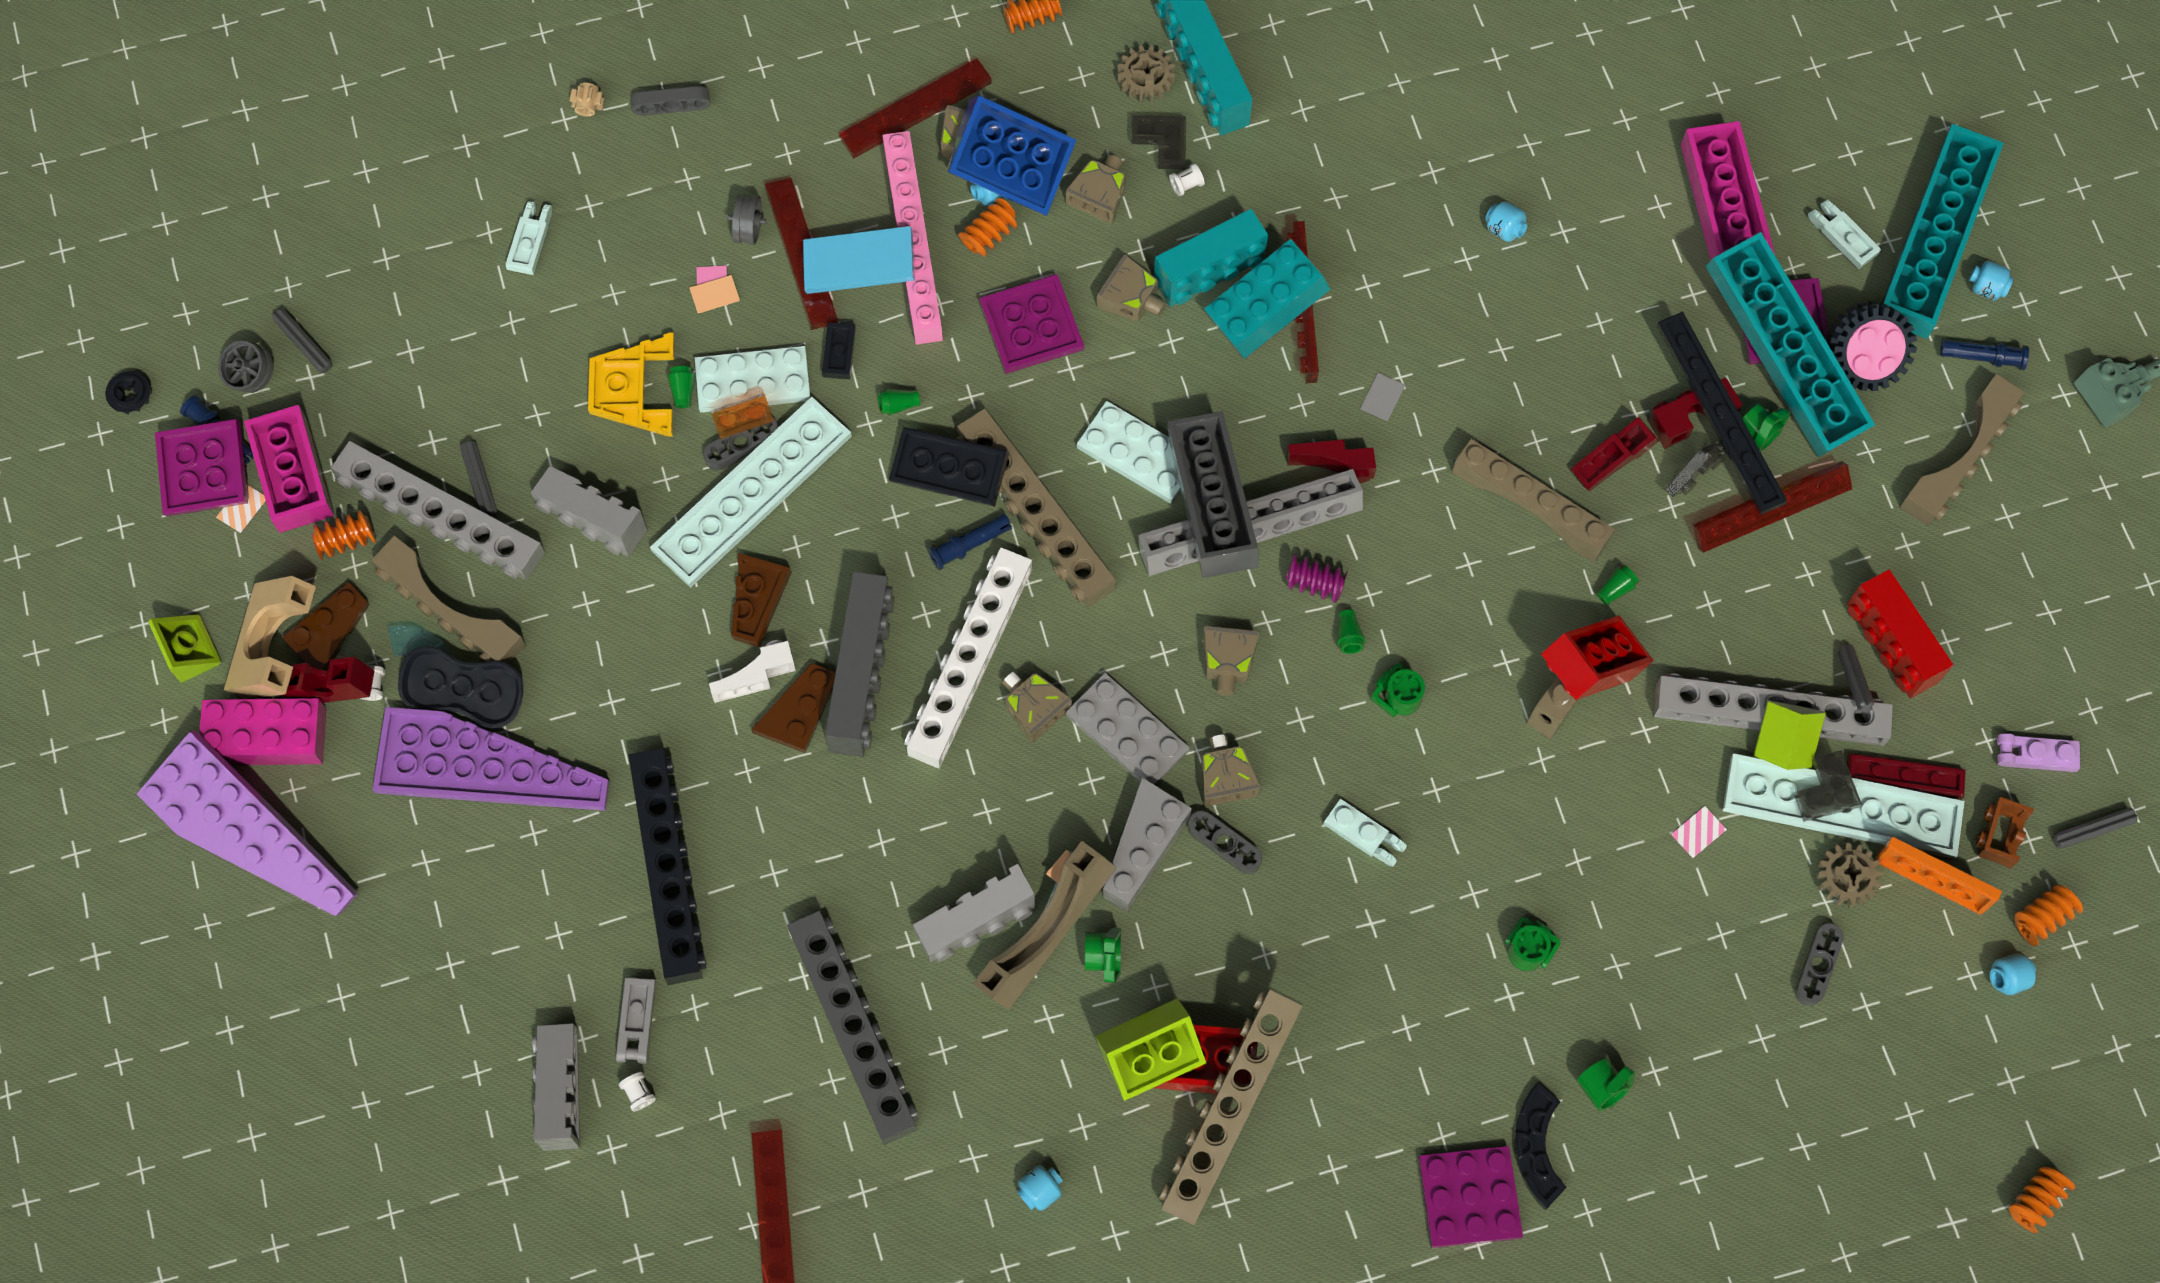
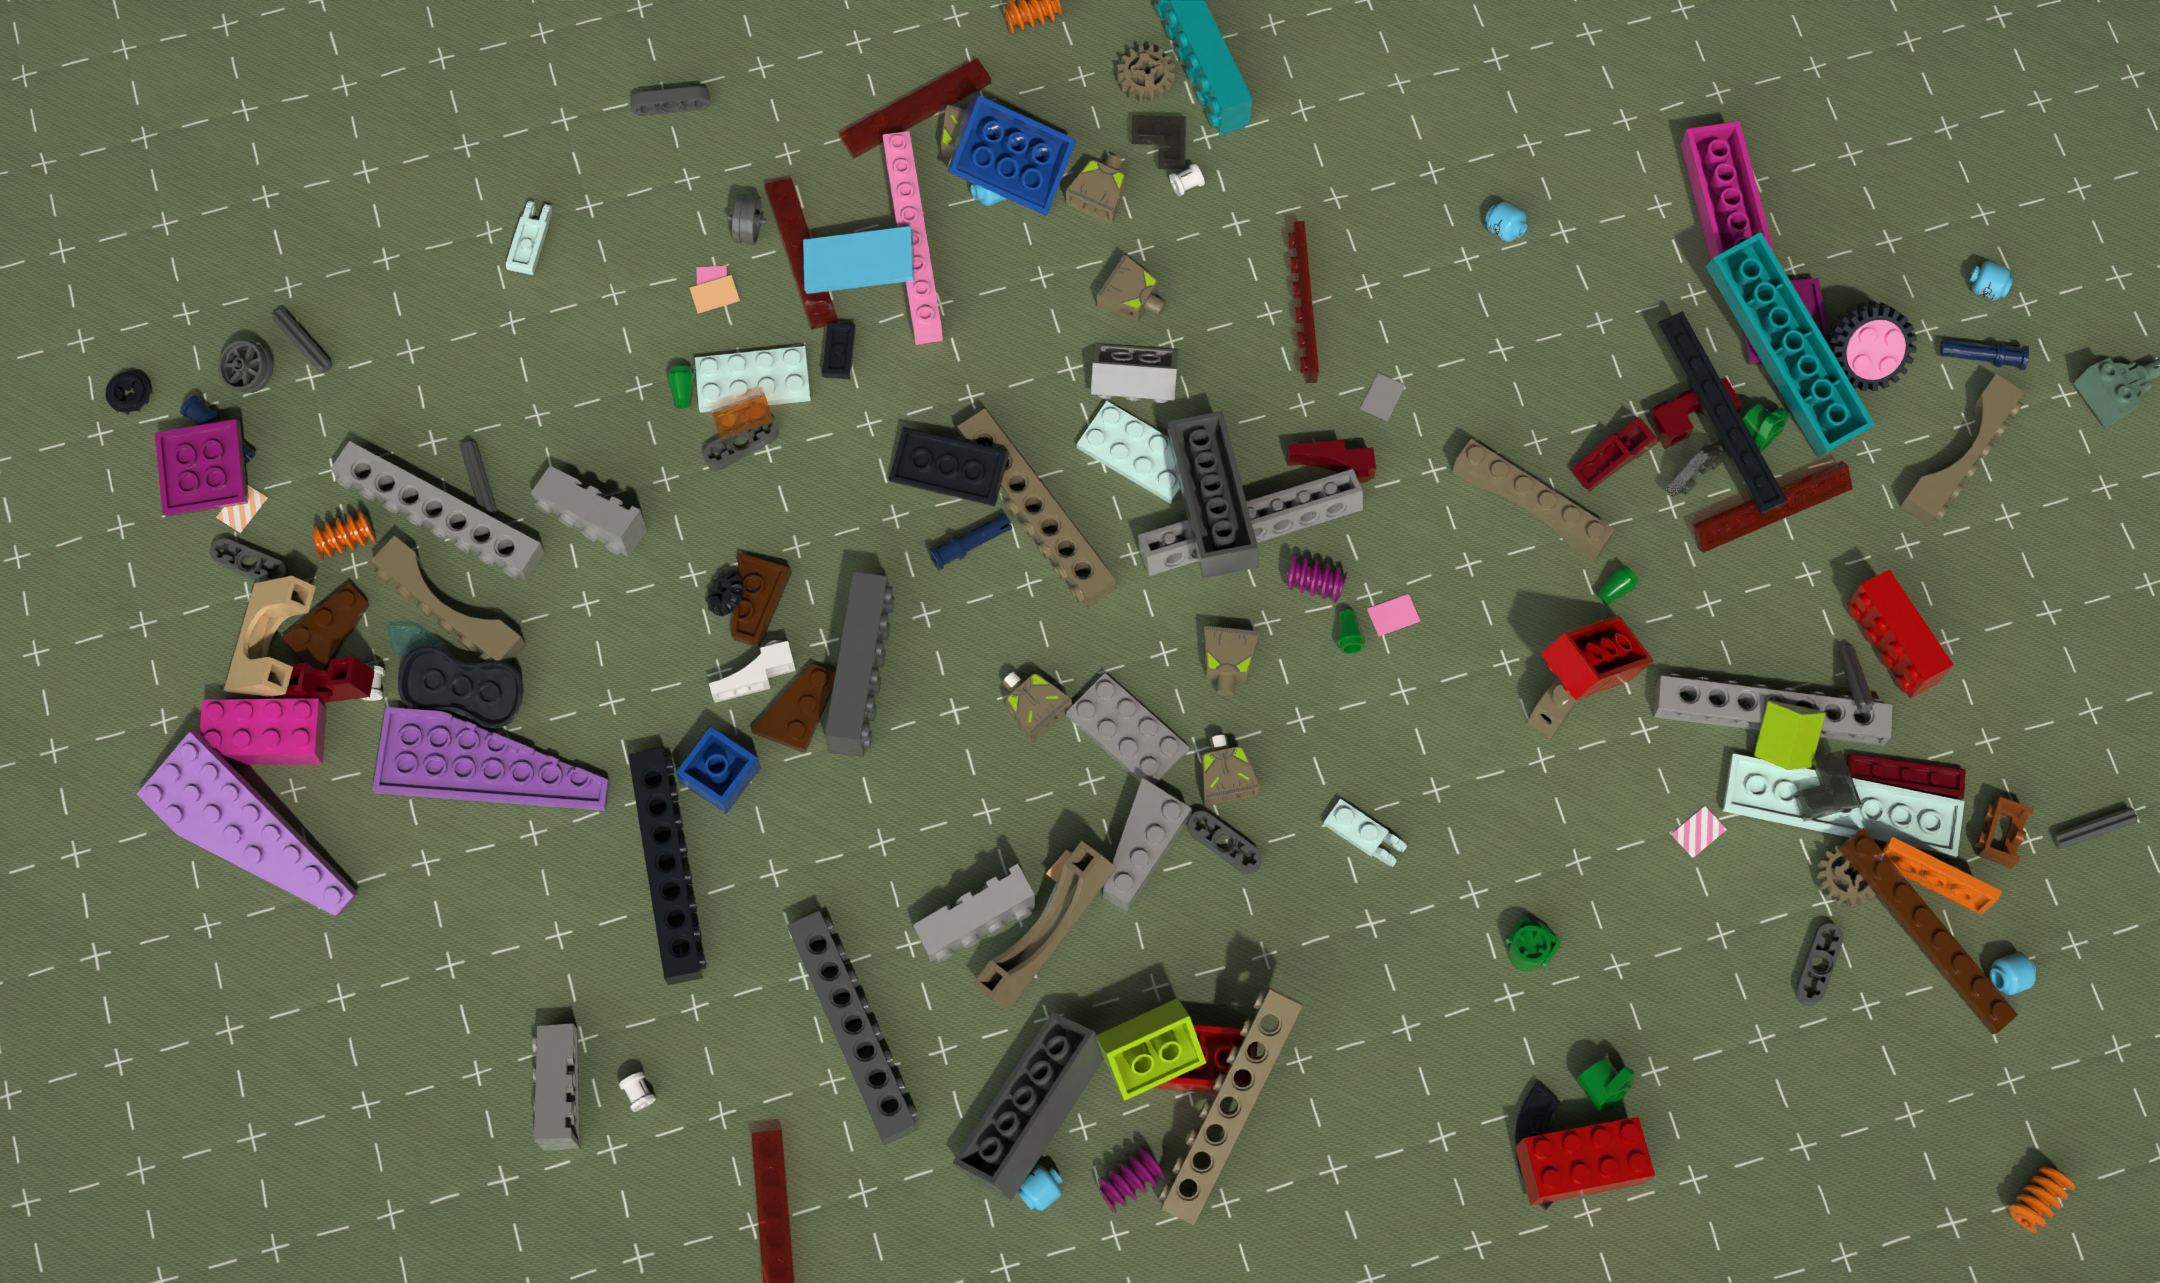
(185, 645): lime slope -> none
(243, 552): none -> dark grey beam
(288, 468): dark pink brick -> none
(586, 99): tan gear -> none
(619, 385): yellow wing -> none
(636, 1019): light grey plate -> none
(718, 770): none -> blue brick
(731, 597): none -> black gear
(750, 492): light aqua plate -> none
(896, 400): green cone -> none
(933, 749): white brick -> none
(988, 227): orange piece -> none
(1031, 324): magenta plate -> none
(1031, 1106): none -> dark grey brick
(1104, 953): green piece -> none
(1129, 1180): none -> magenta piece
(1134, 372): none -> slope
(1211, 258): teal brick -> none
(1267, 298): teal brick -> none
(1393, 615): none -> bright pink sticker
(1403, 691): green piece -> none
(1470, 1197): magenta plate -> none
(1584, 1161): none -> red brick
(1845, 234): light aqua hinge -> none
(1928, 931): none -> reddish brown plate
(1941, 227): teal brick -> none
(2038, 753): lavender plate -> none
(2046, 913): orange piece -> none

